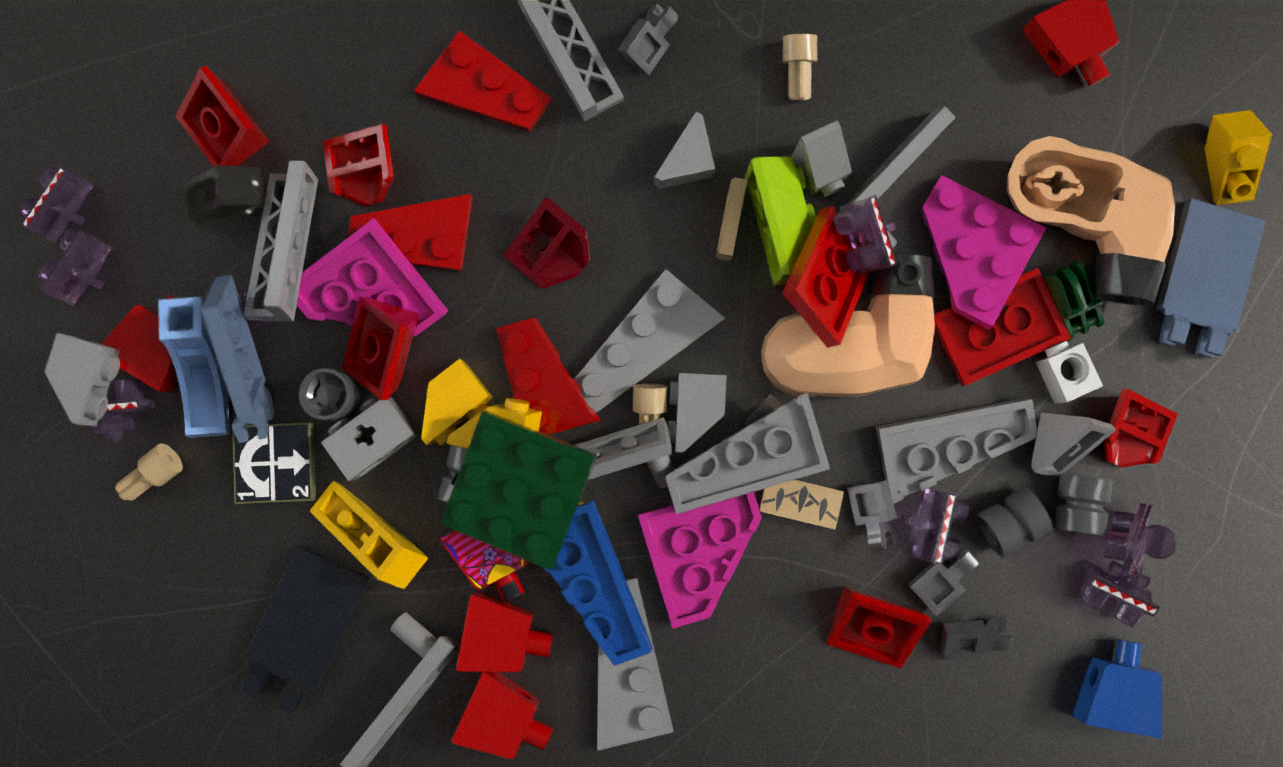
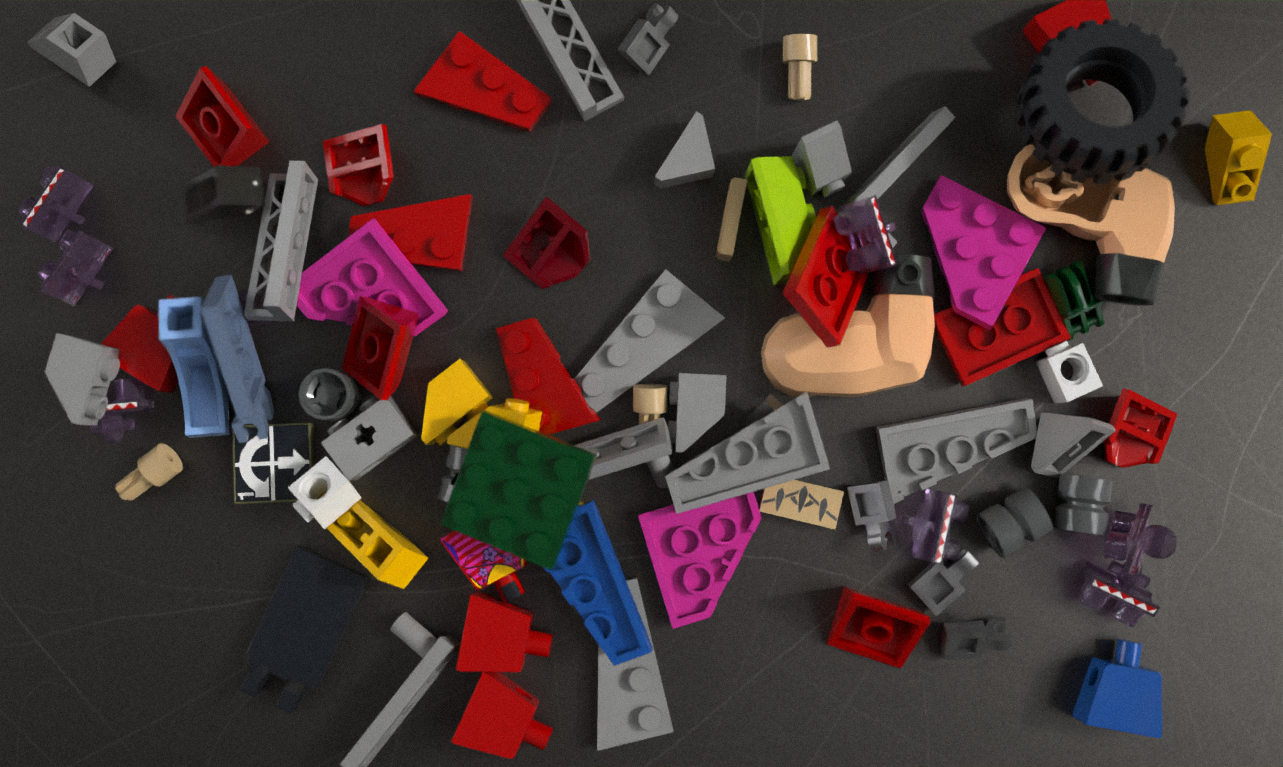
(75, 47): none -> light grey slope
(320, 479): none -> white brick
(1127, 62): none -> black tyre
(1208, 275): sand blue tile -> none

